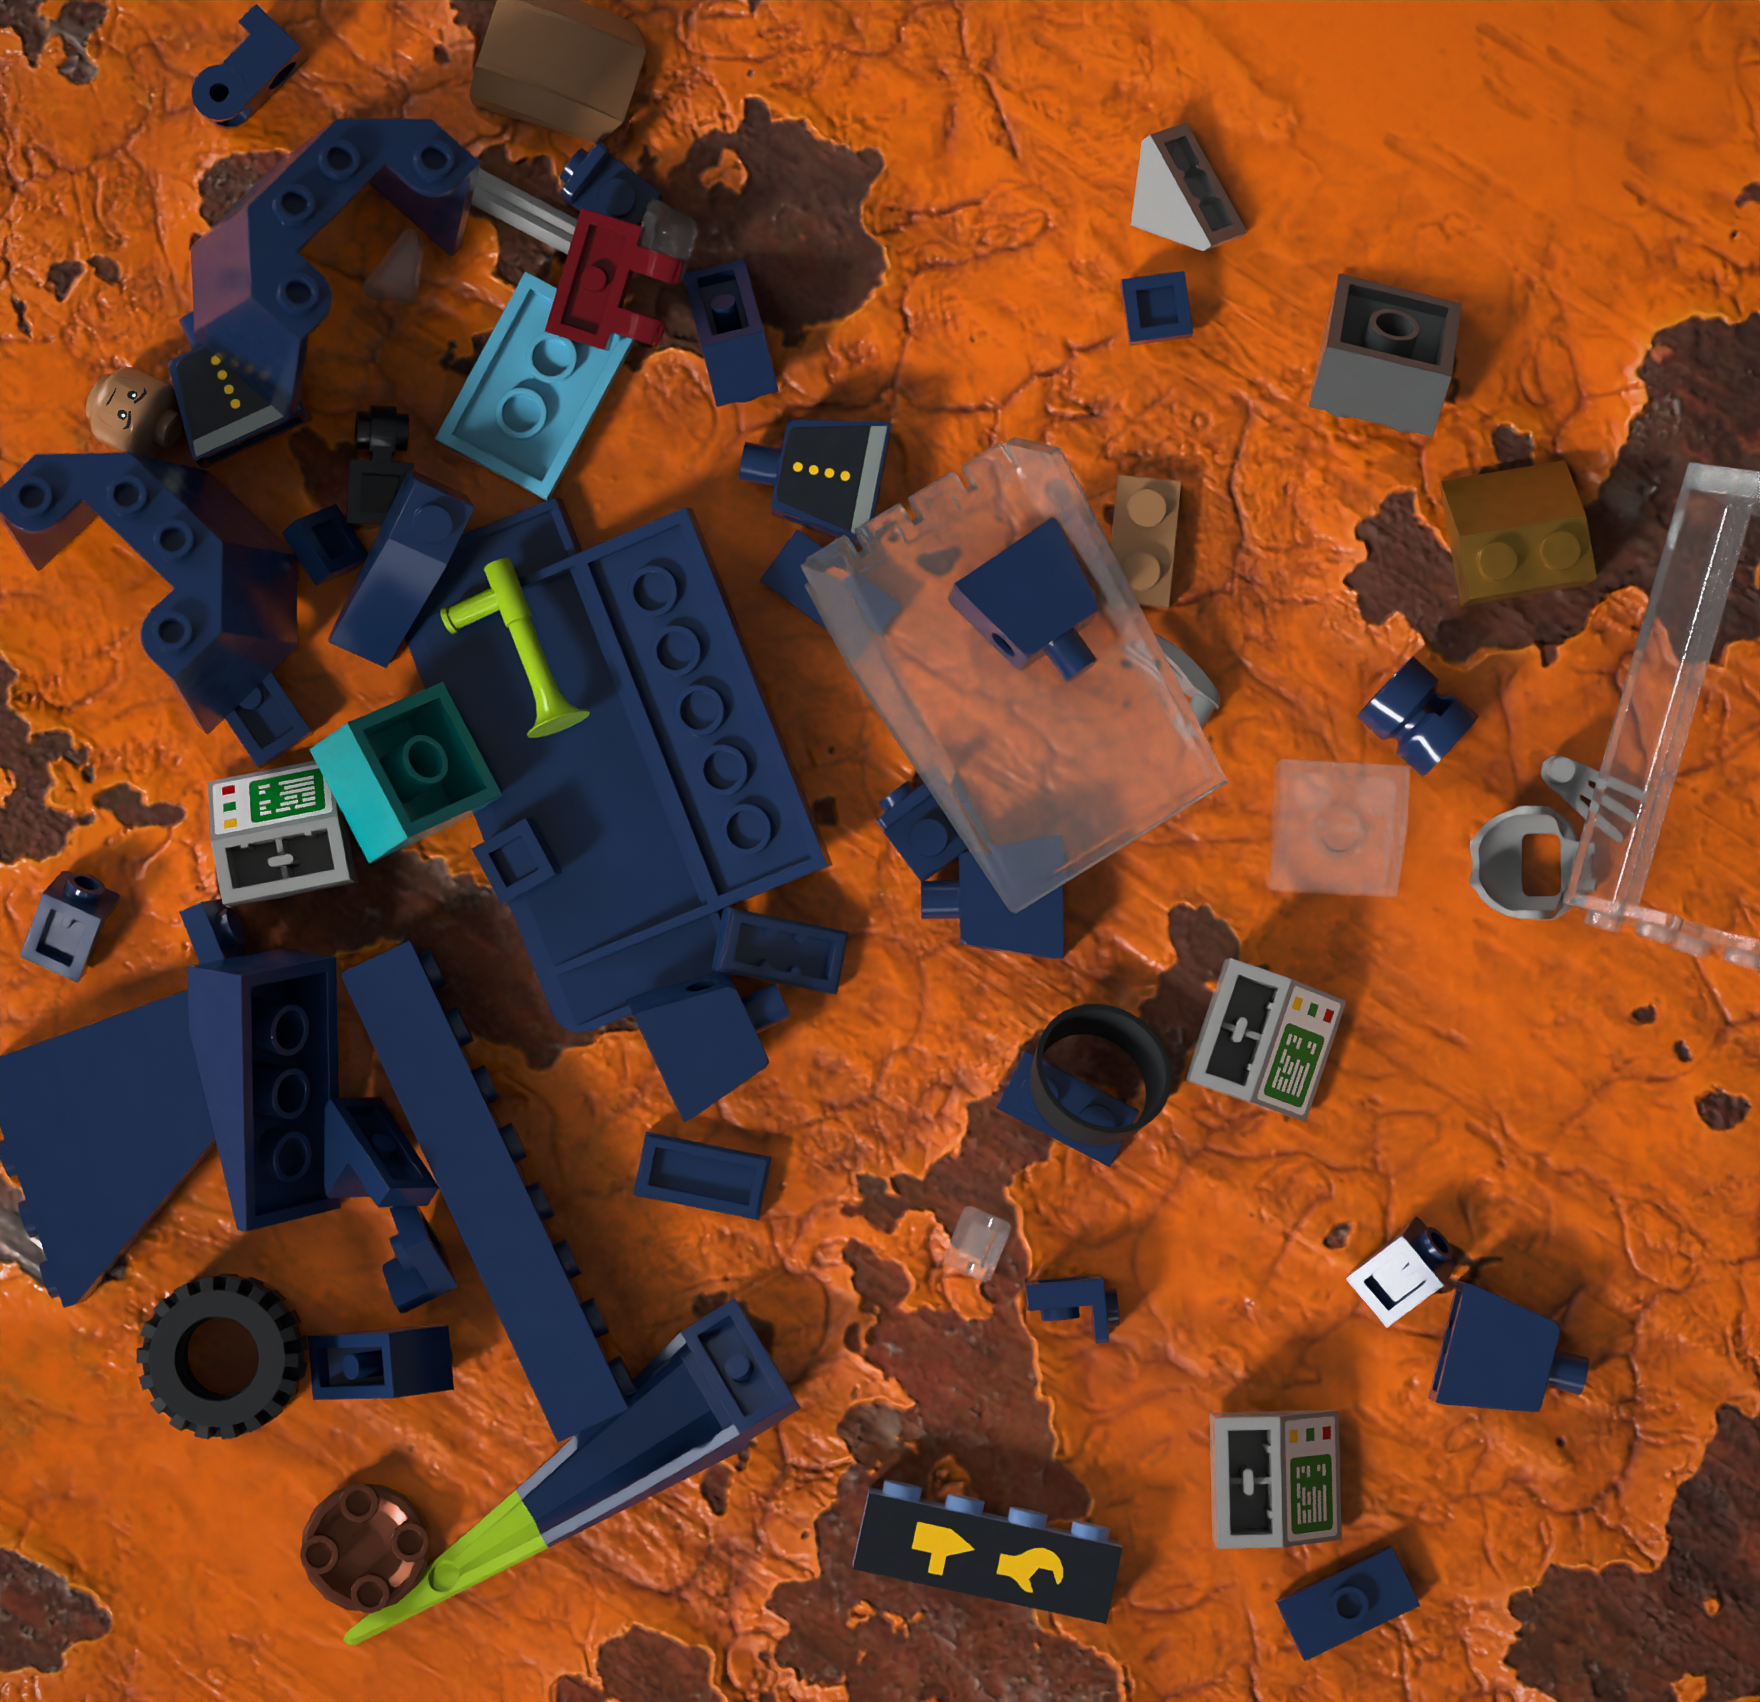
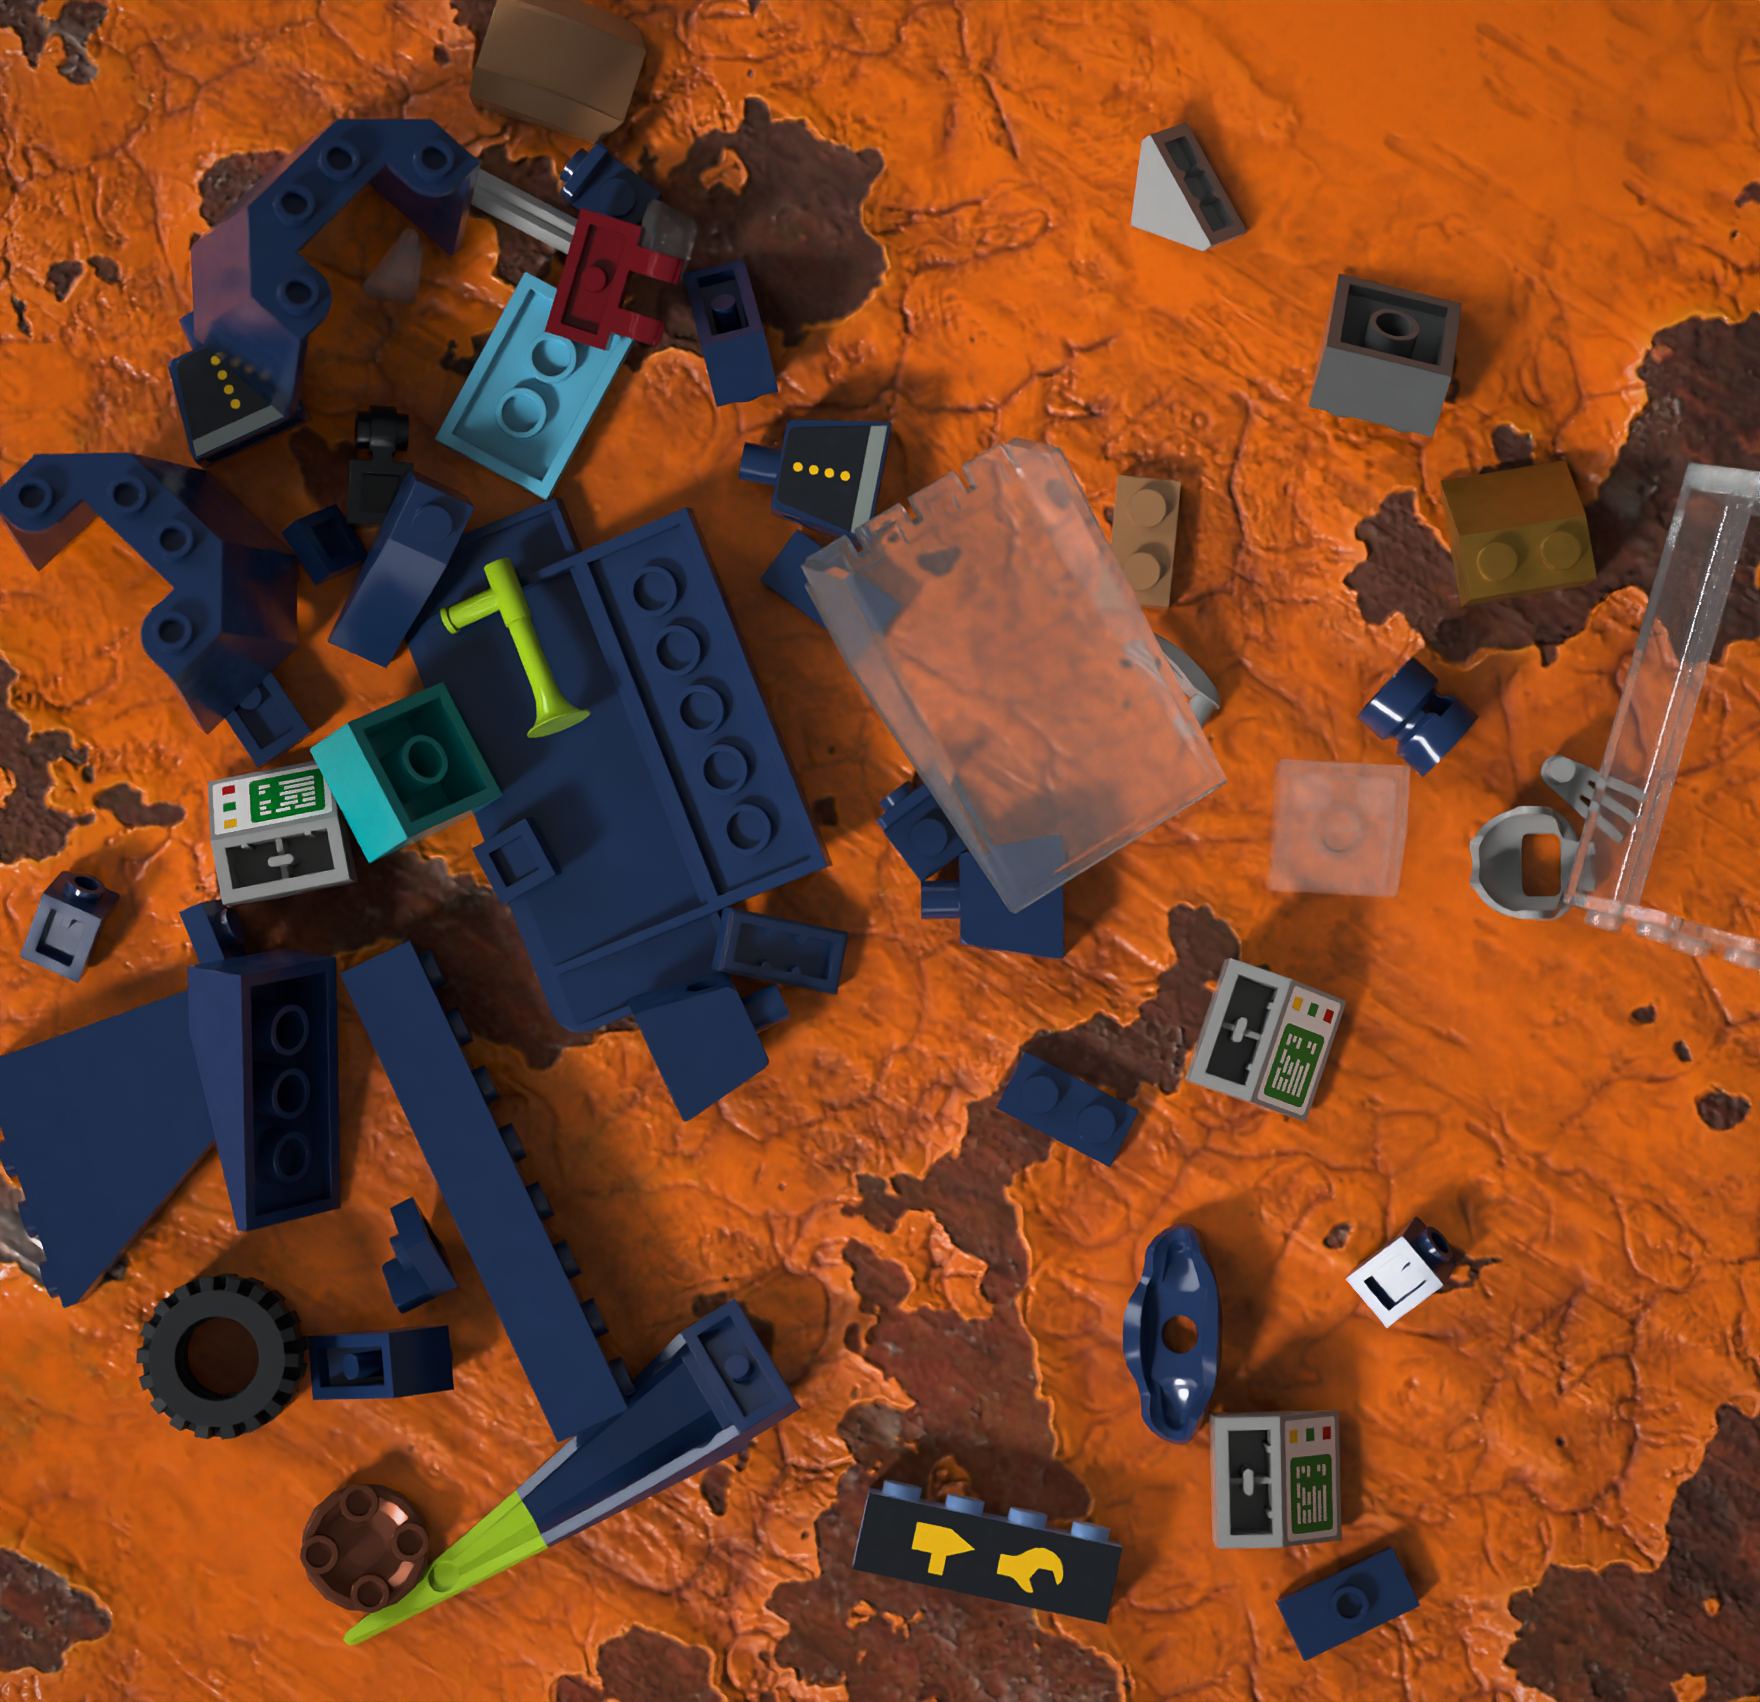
(134, 412): medium nougat head -> none
(250, 74): dark blue leg -> none
(371, 1155): dark blue slope -> none
(702, 1175): dark blue tile -> none
(977, 1243): clear slope -> none
(1032, 602): dark blue torso -> none
(1063, 1296): dark blue bracket -> none
(1129, 1034): black tyre -> none
(1156, 308): dark blue plate -> none
(1173, 1384): none -> dark blue piece
(1501, 1355): dark blue torso -> none

